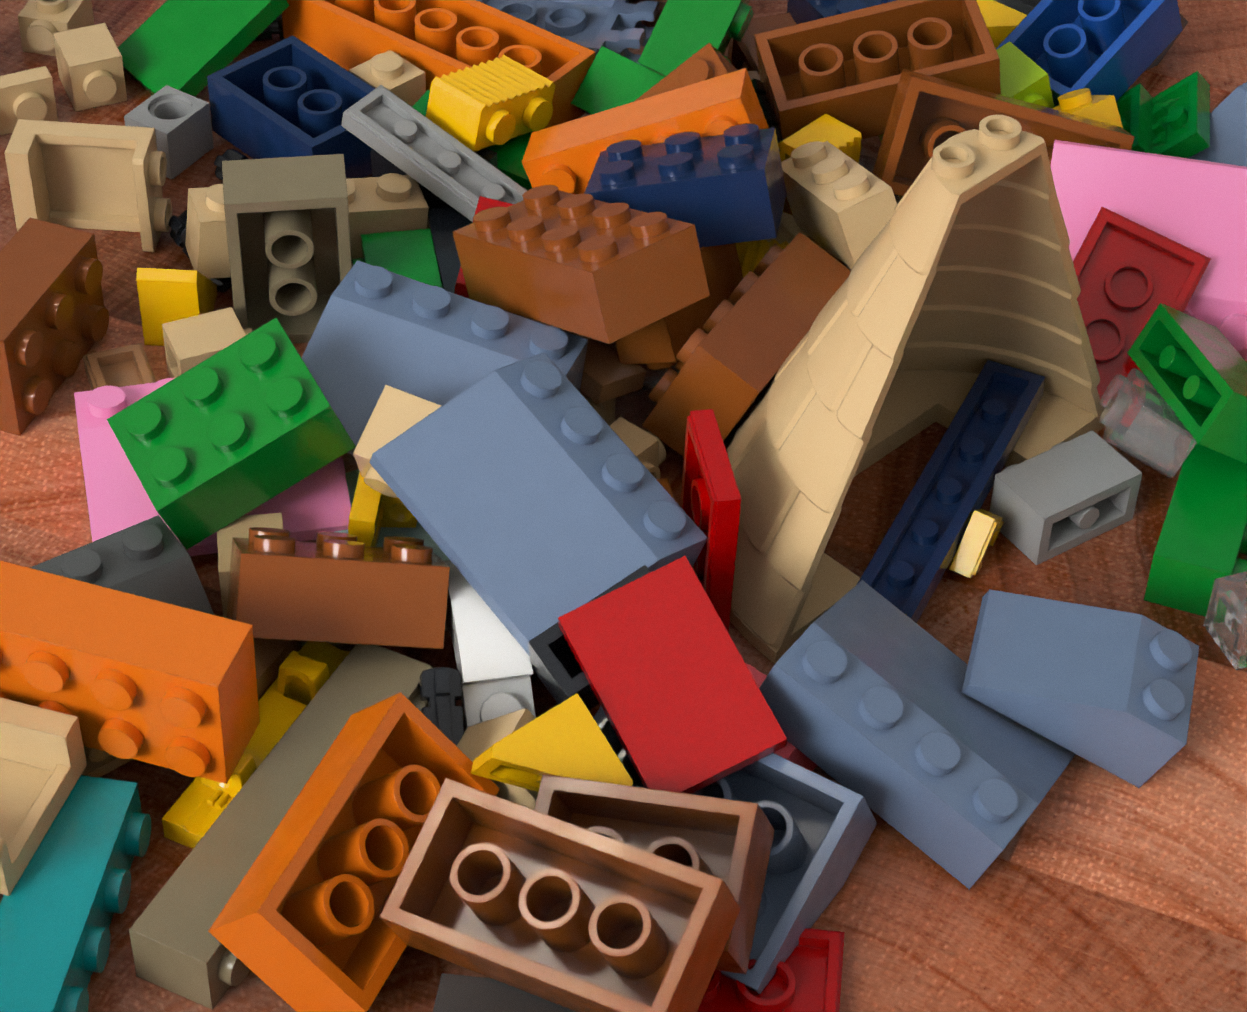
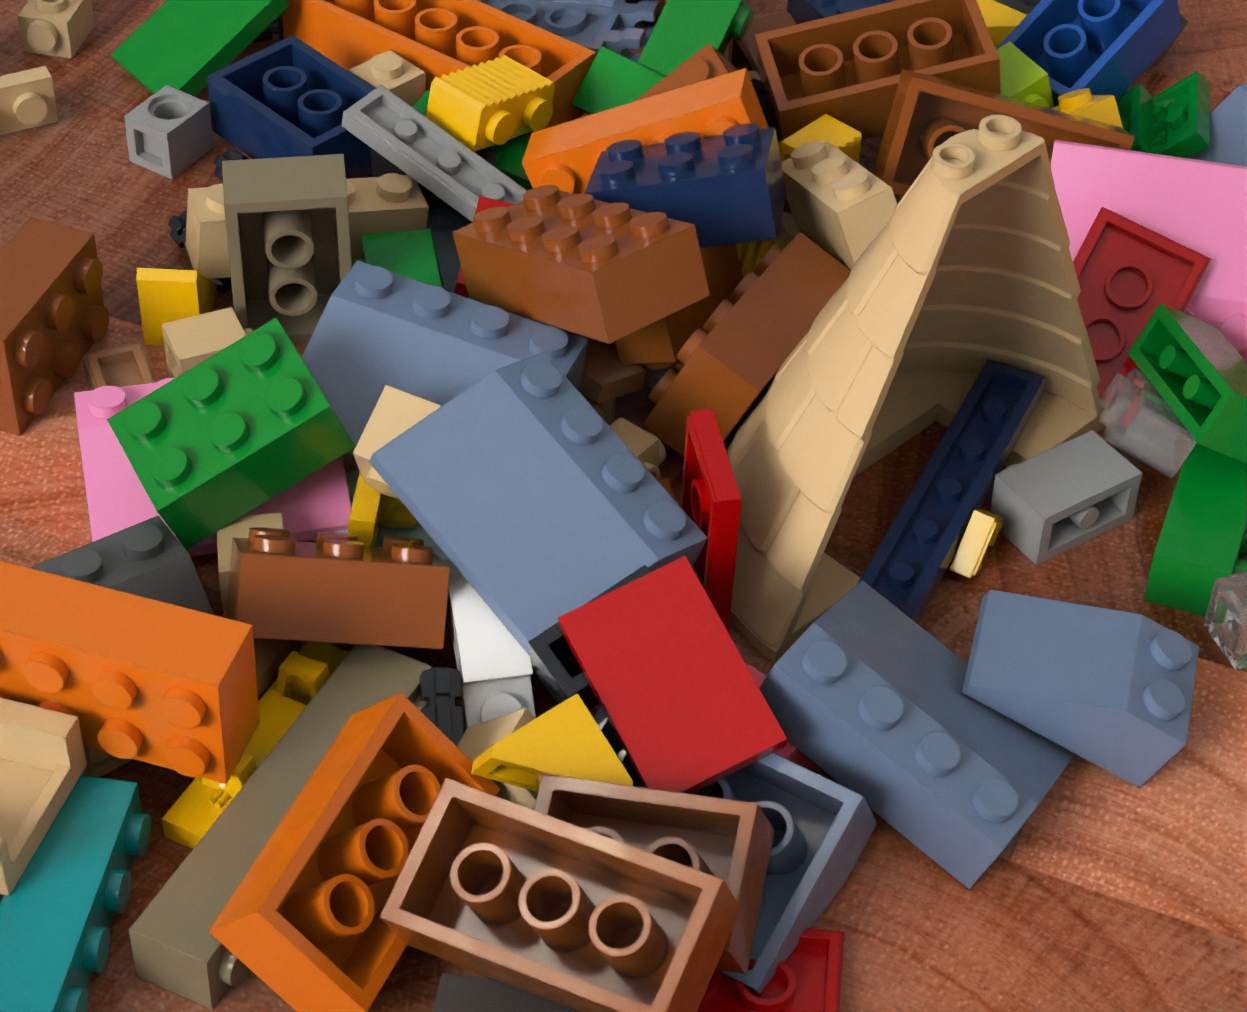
(89, 177): tan panel -> none
(90, 66): tan brick -> none

